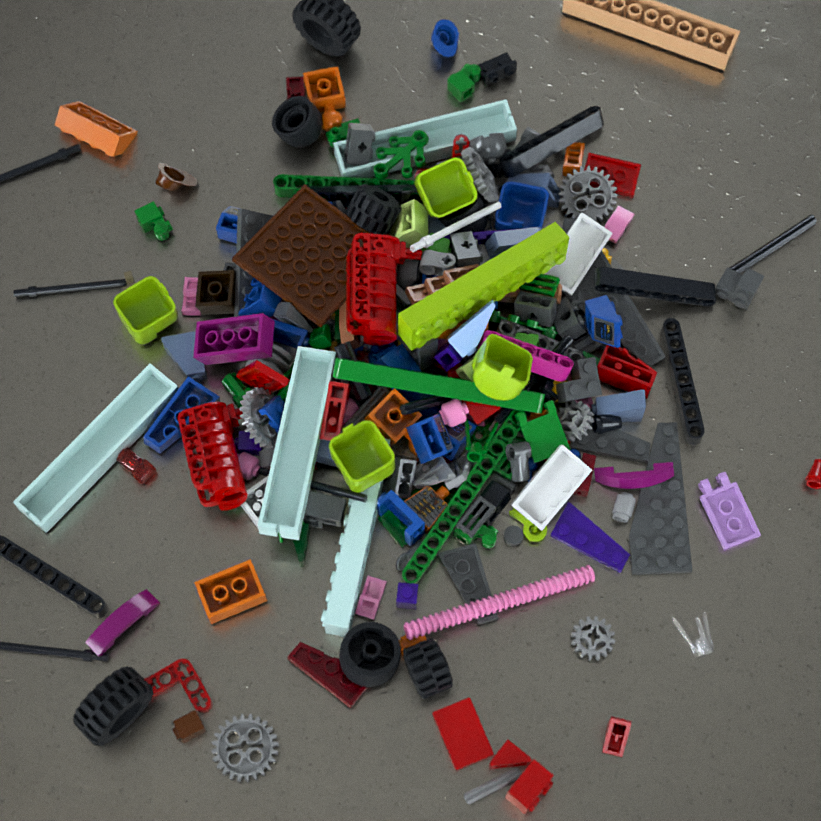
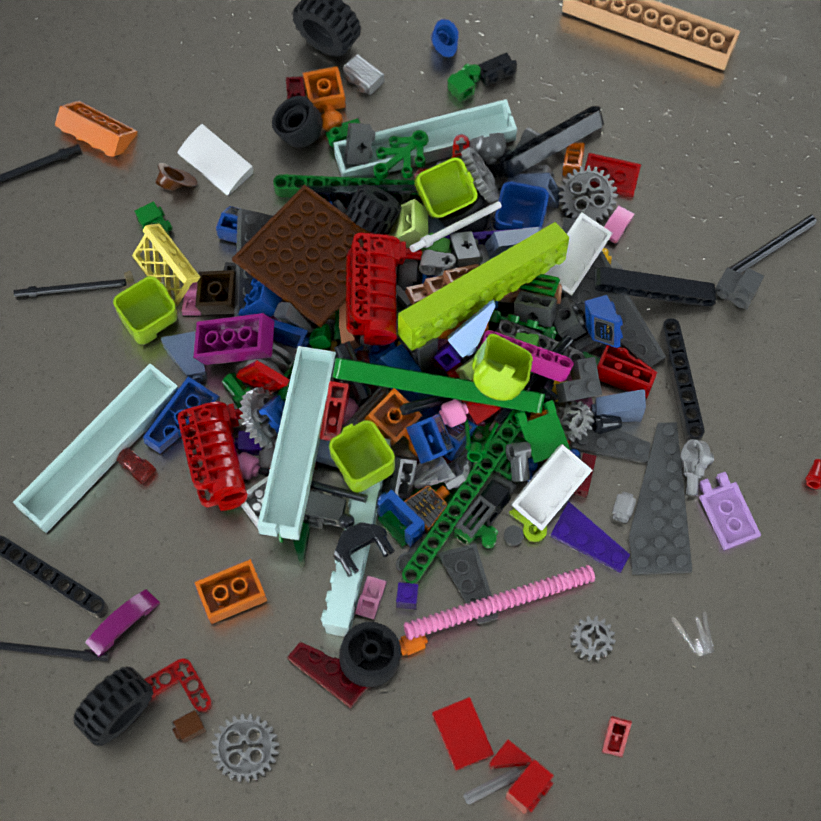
(171, 257): none -> light yellow fence
(215, 160): none -> white slope
(356, 538): none -> black connector
(363, 75): none -> light grey brick
(428, 668): black wheel -> none
(636, 479): magenta slope -> none
(695, 463): none -> light grey pin

